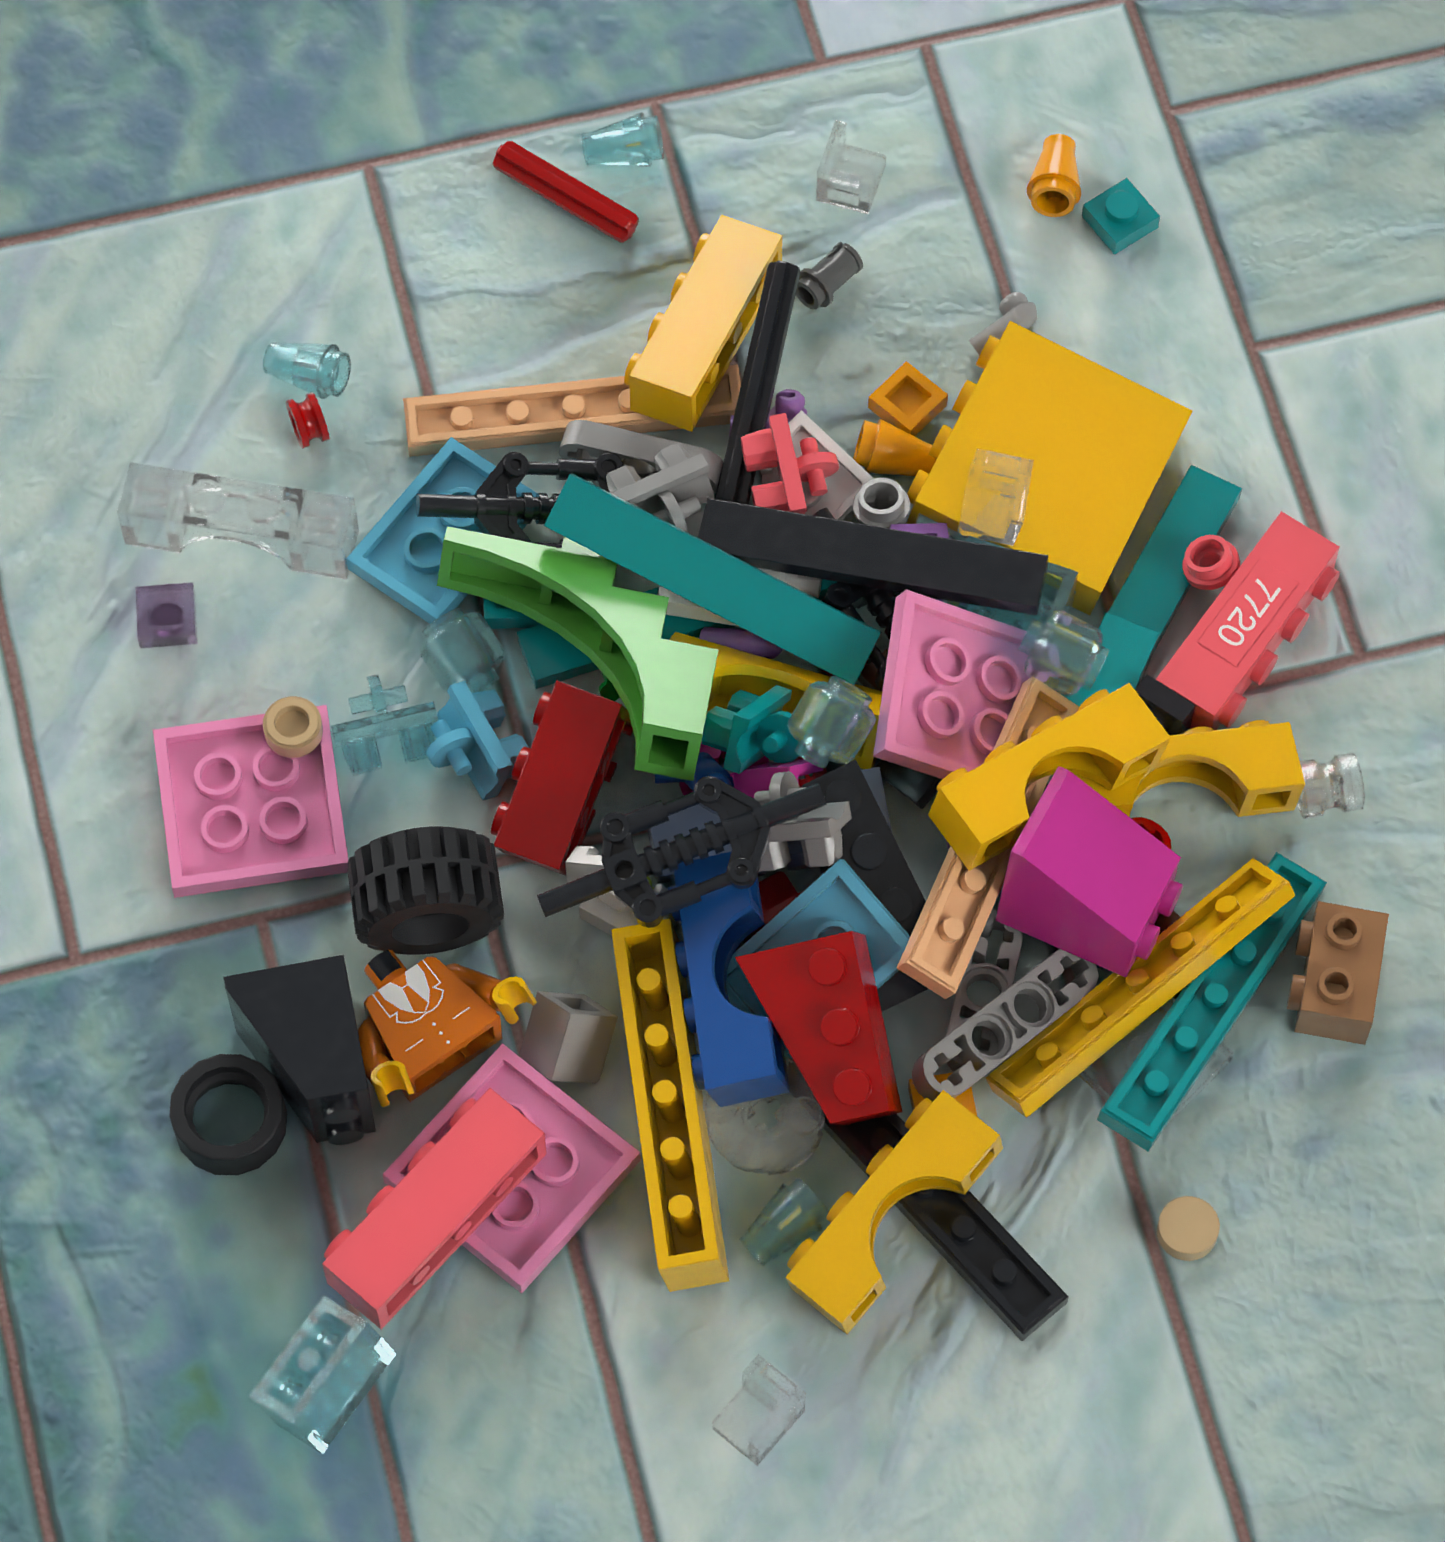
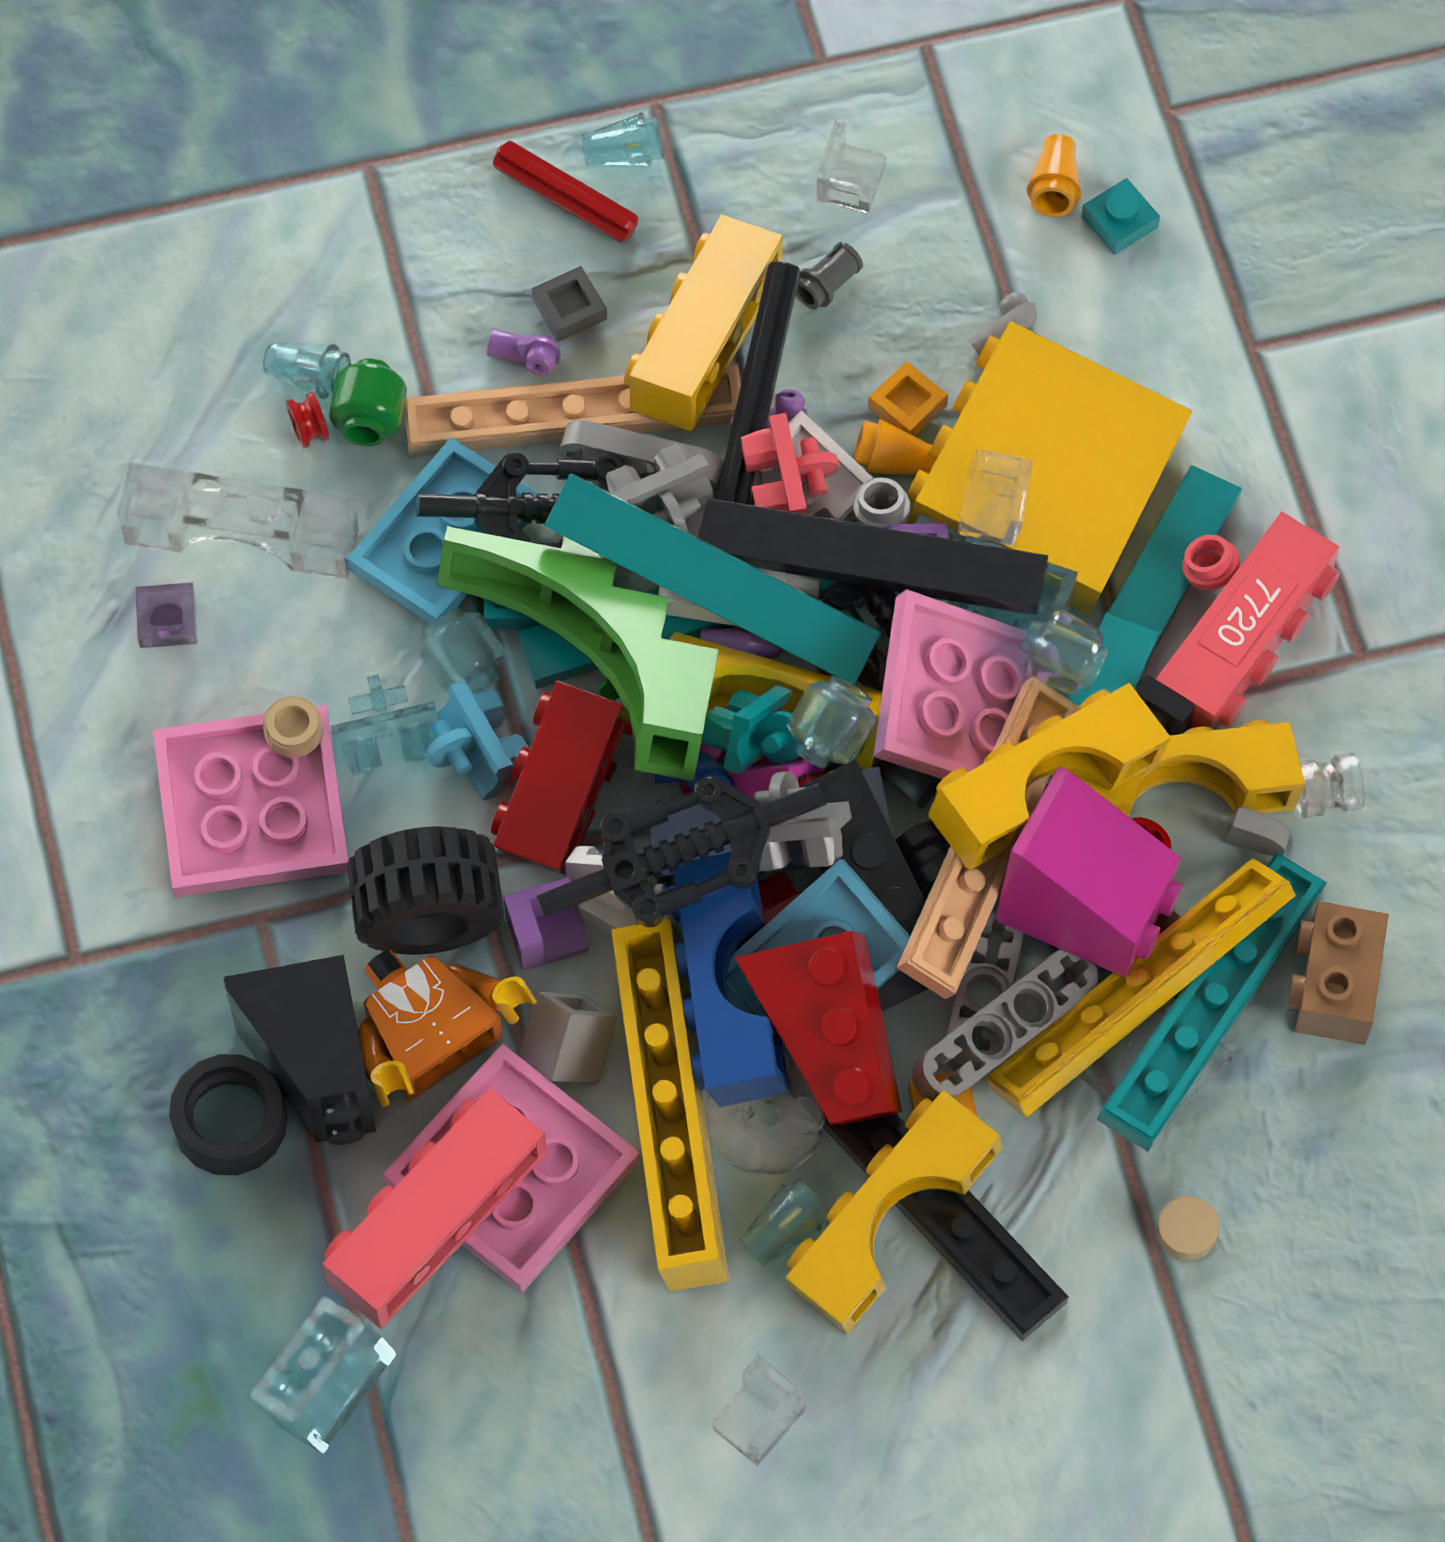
(367, 402): none -> green head
(537, 352): none -> medium lavender arm
(542, 938): none -> medium lavender panel
(569, 303): none -> dark grey plate
(924, 853): none -> black wheel
(1257, 832): none -> light grey tile

